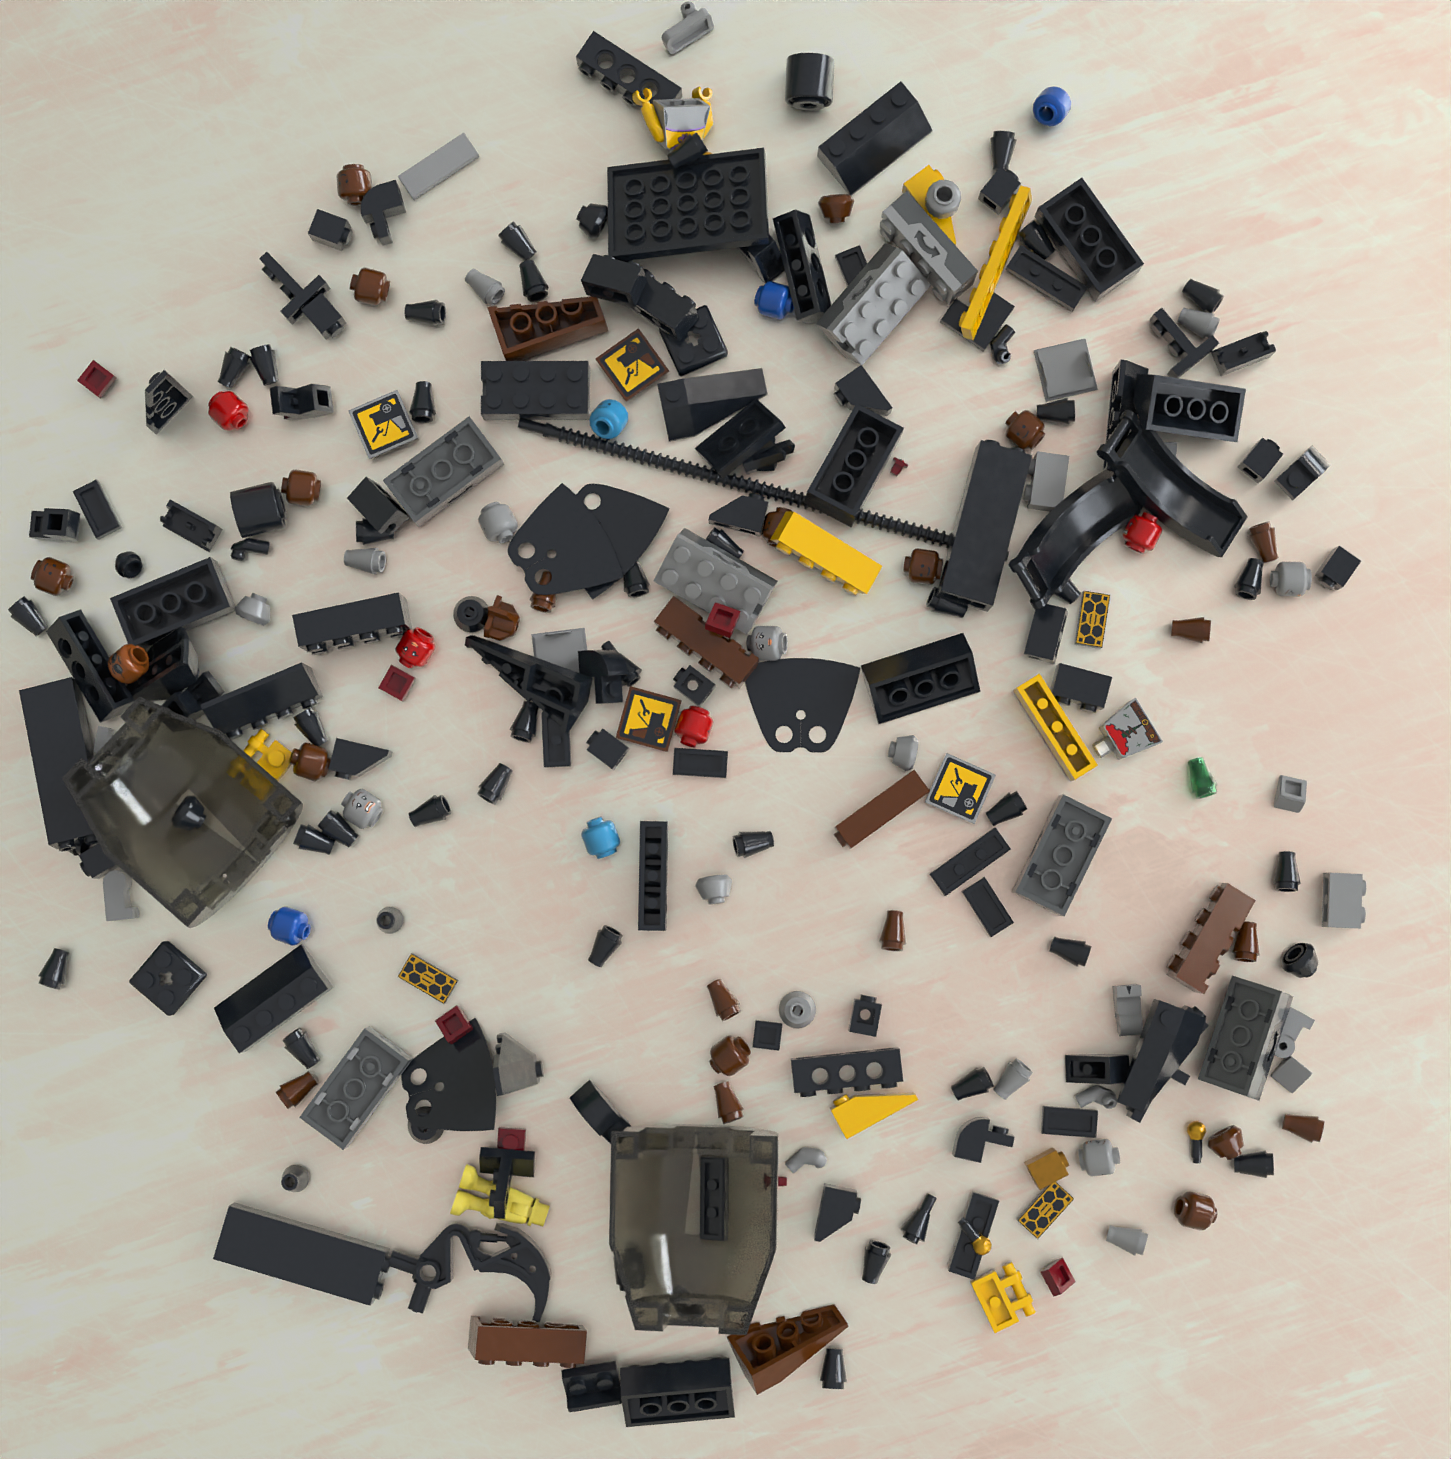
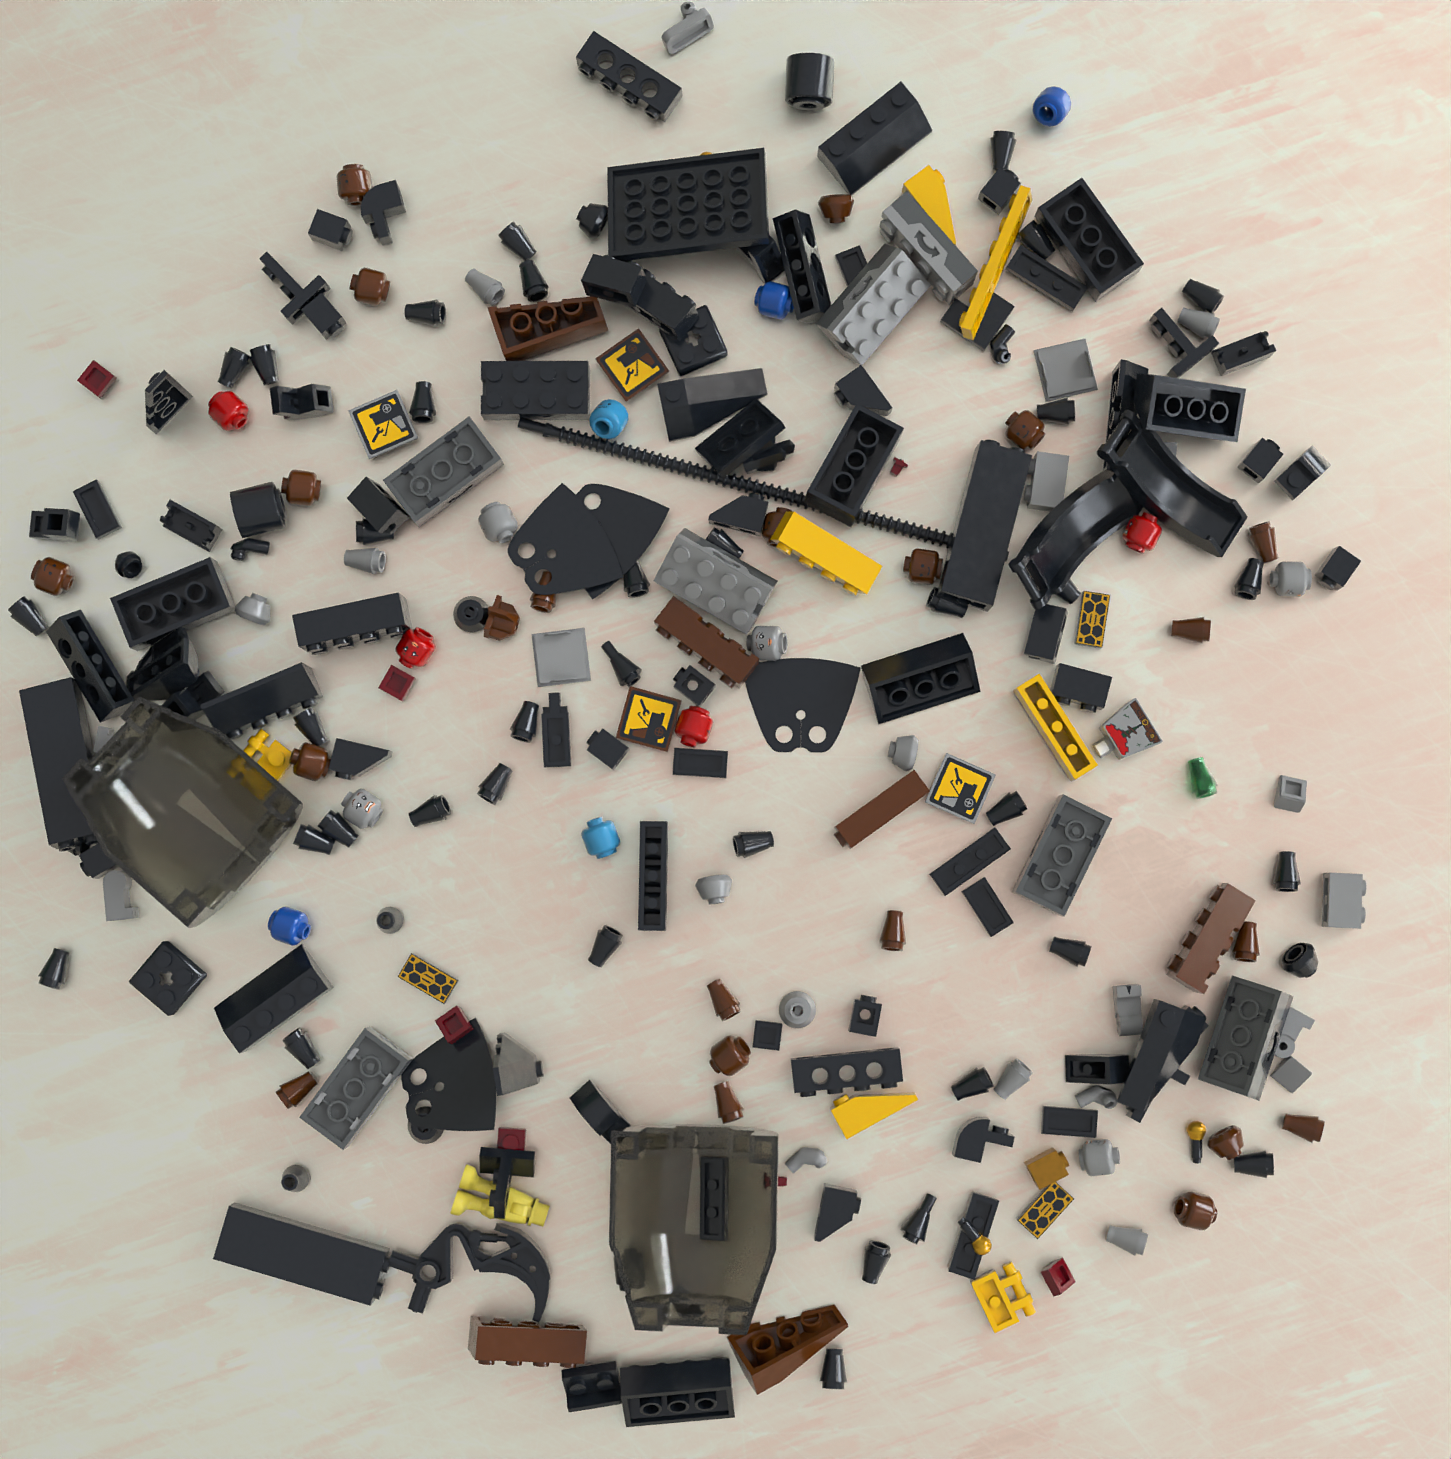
(128, 663): dark orange head -> none
(189, 814): black cone -> none
(438, 166): light grey tile -> none
(552, 688): black wedge -> none
(606, 668): black brick -> none
(675, 119): torso -> none
(687, 151): black cone -> none
(722, 620): dark red plate -> none
(943, 199): light grey head -> none

